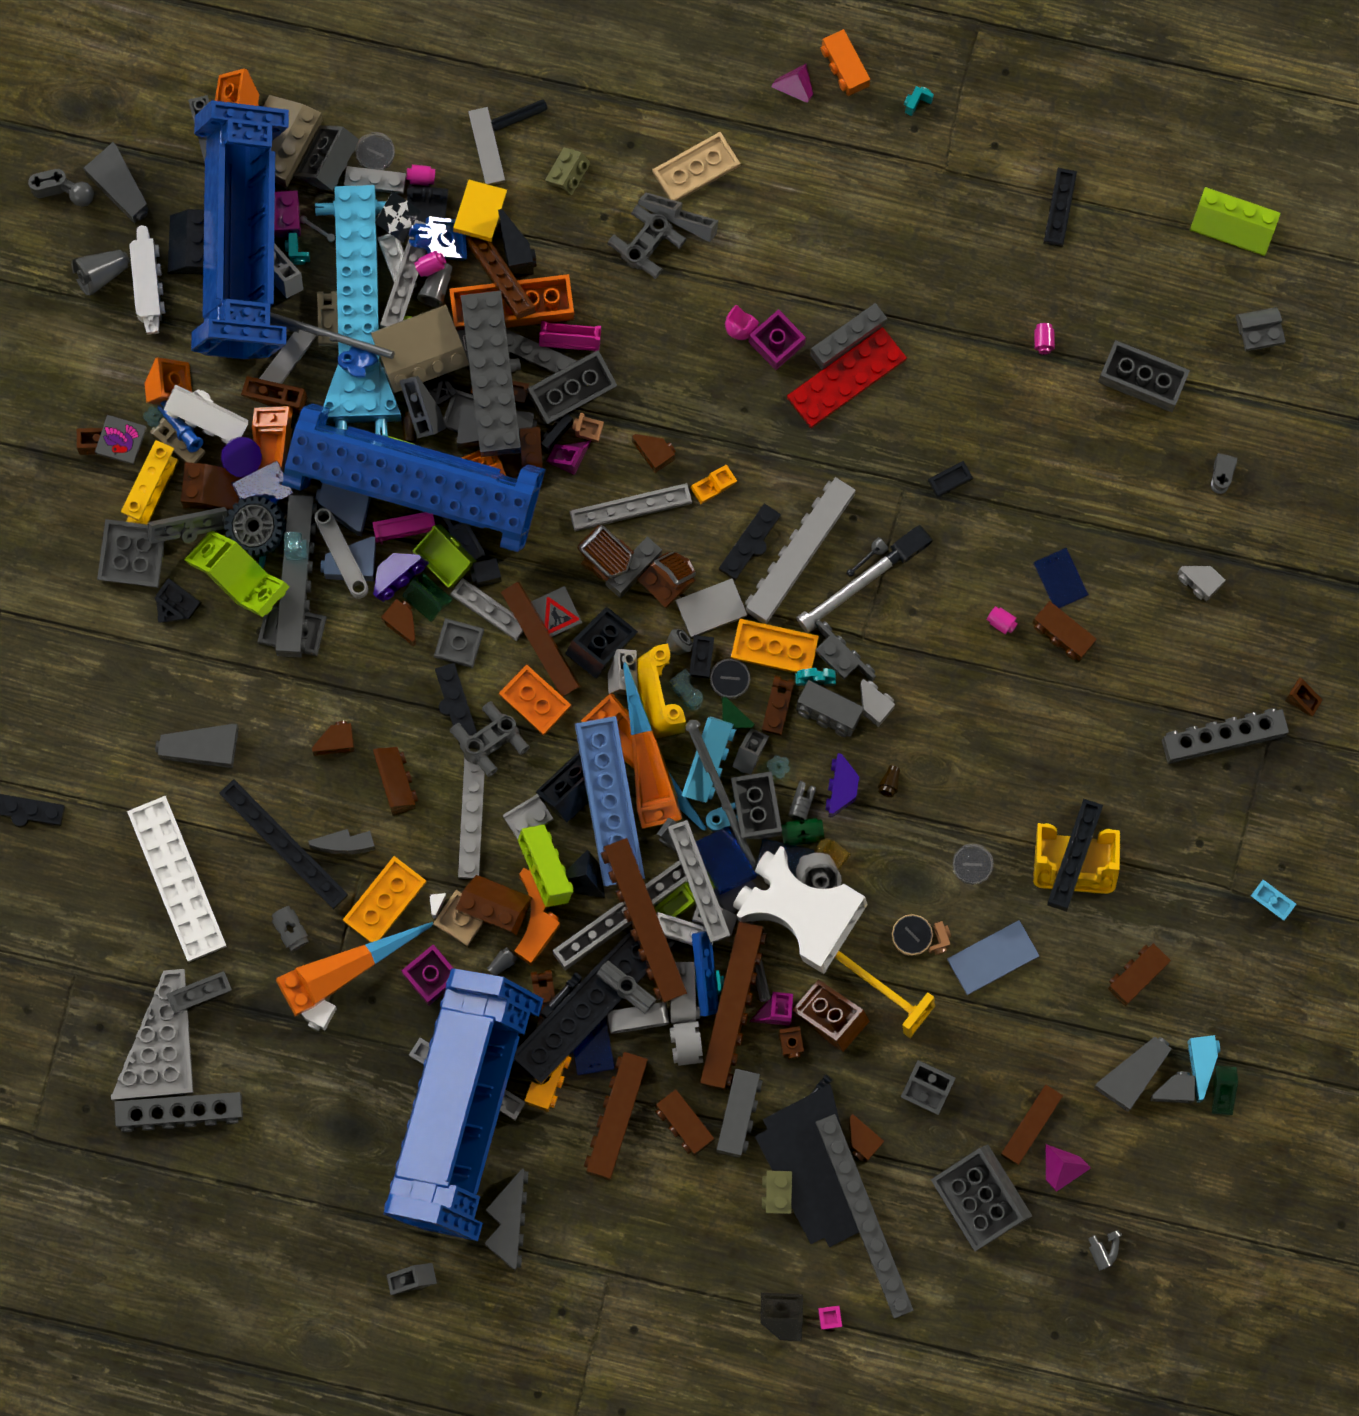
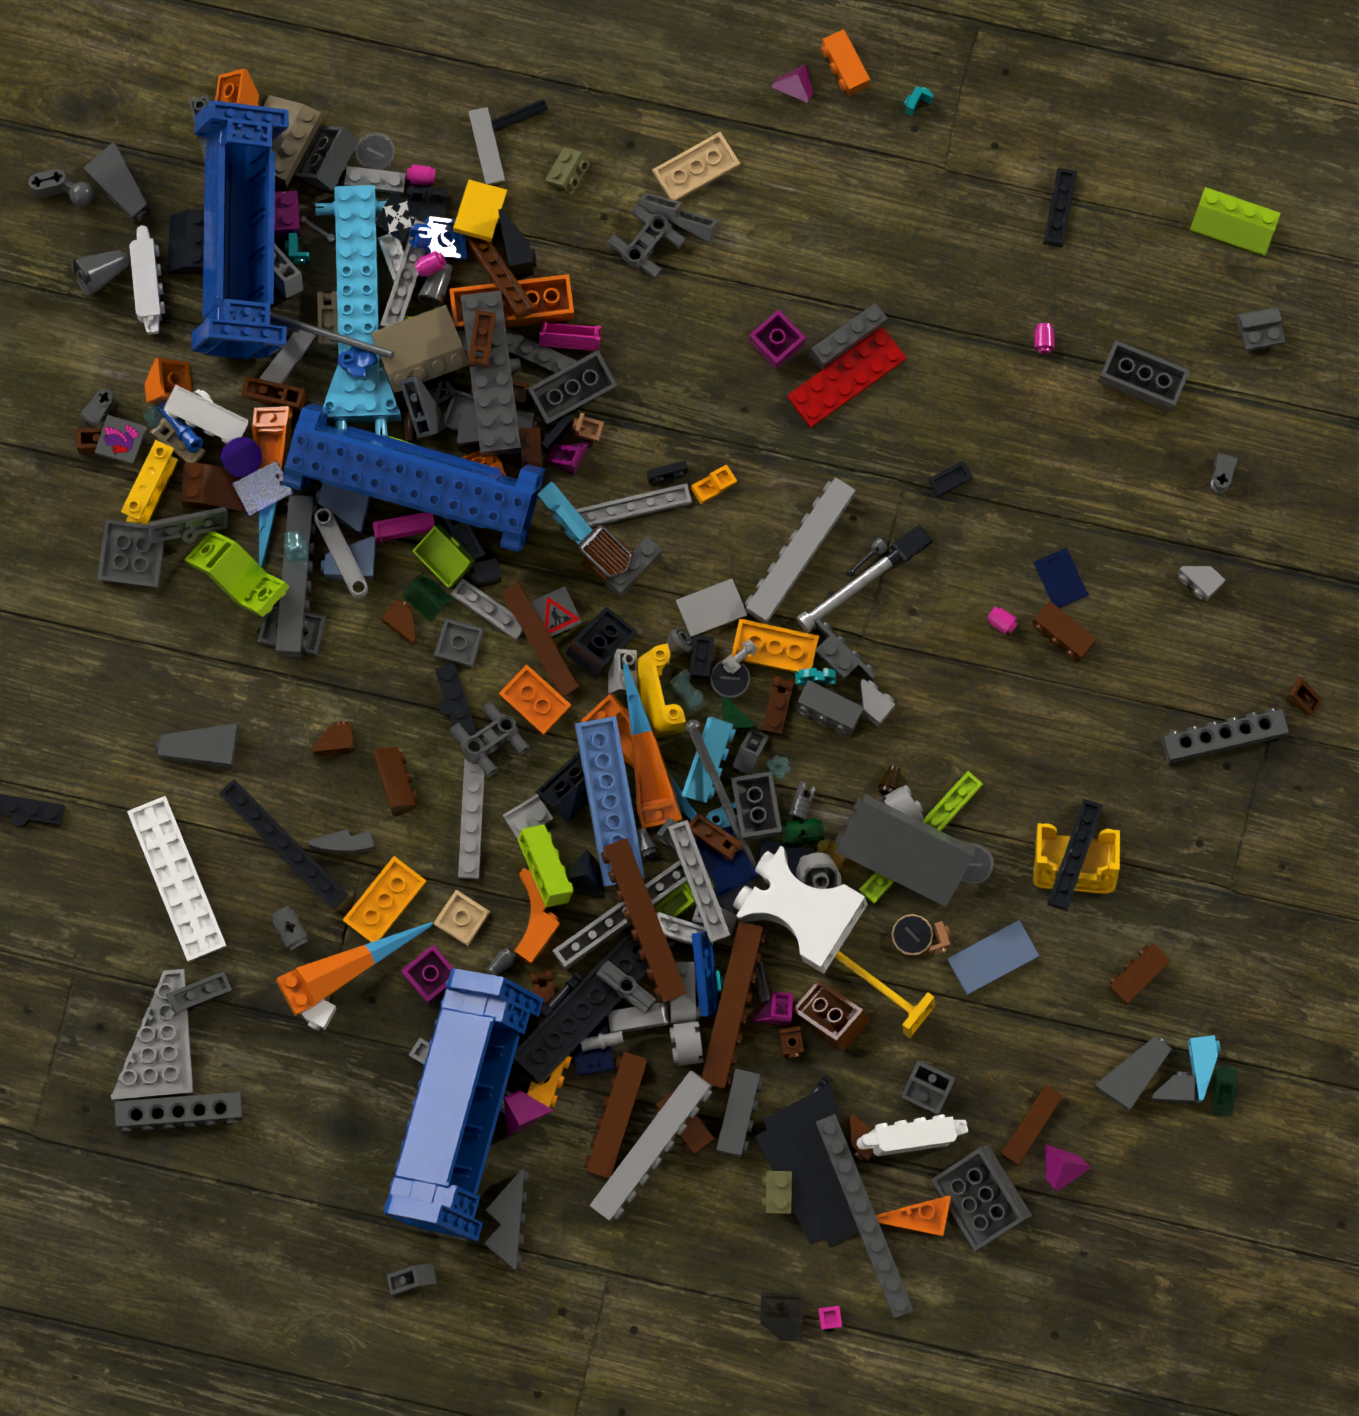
(97, 411): none -> dark grey piece
(175, 603): black slope -> none
(270, 528): wheel -> none
(396, 573): slope -> none
(437, 902): white slope -> none
(482, 338): none -> reddish brown plate
(494, 904): reddish brown slope -> none
(522, 1111): none -> magenta slope
(564, 512): none -> medium azure bracket
(602, 1041): none -> light grey pin
(647, 846): none -> dark grey cone
(651, 1145): none -> light grey brick
(654, 451): reddish brown slope -> none
(668, 577): reddish brown piece -> none
(674, 470): none -> black plate
(715, 837): none -> reddish brown plate
(731, 664): none -> light grey bar
(740, 324): dark pink hair -> none
(750, 542): black hinge -> none
(843, 786): dark purple slope -> none
(902, 801): none -> light grey brick
(904, 849): none -> dark grey brick
(912, 1136): none -> white hinge
(923, 1217): none -> orange wing
(938, 819): none -> lime tile
(1099, 1253): dark grey plant -> none
(1273, 900): medium azure hinge -> none

